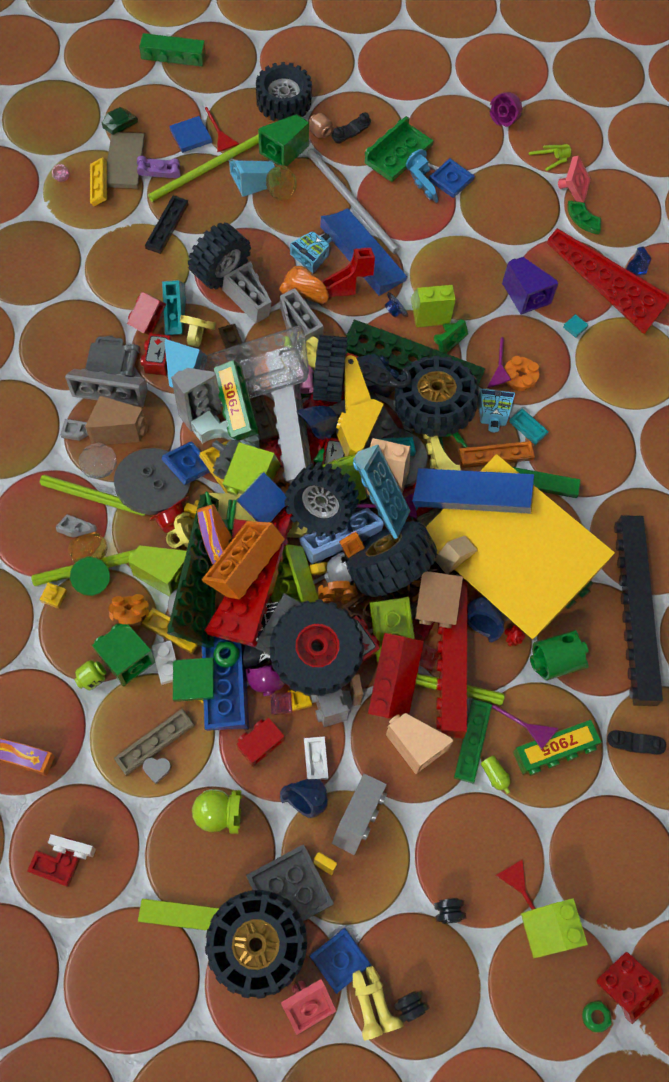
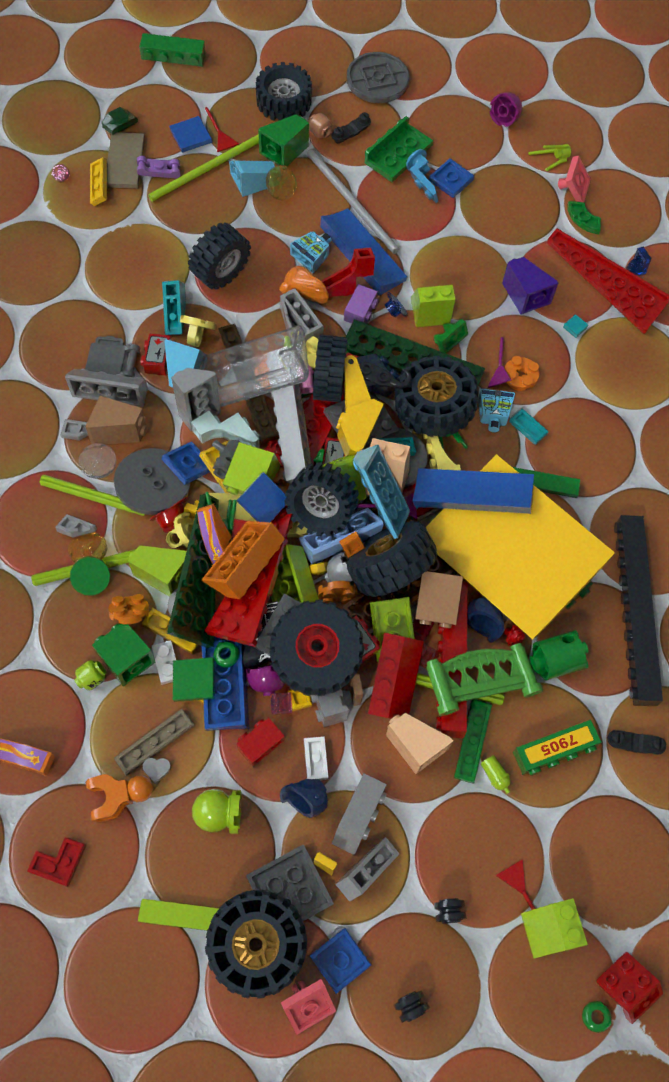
(53, 595): yellow tile -> none
(80, 849): white plate -> none
(118, 794): none -> orange piece
(146, 313): brick -> none
(166, 224): black tile -> none
(235, 401): green brick -> none
(247, 292): light grey wedge -> none
(321, 420): dark blue helmet -> none
(361, 305): none -> medium lavender brick
(367, 870): none -> light grey slope
(377, 77): none -> dark grey plate
(386, 1020): light yellow piece -> none
(450, 693): none -> bright green piece
(454, 554): tan slope -> none
(508, 452): orange tile -> none
(540, 733): magenta piece -> none

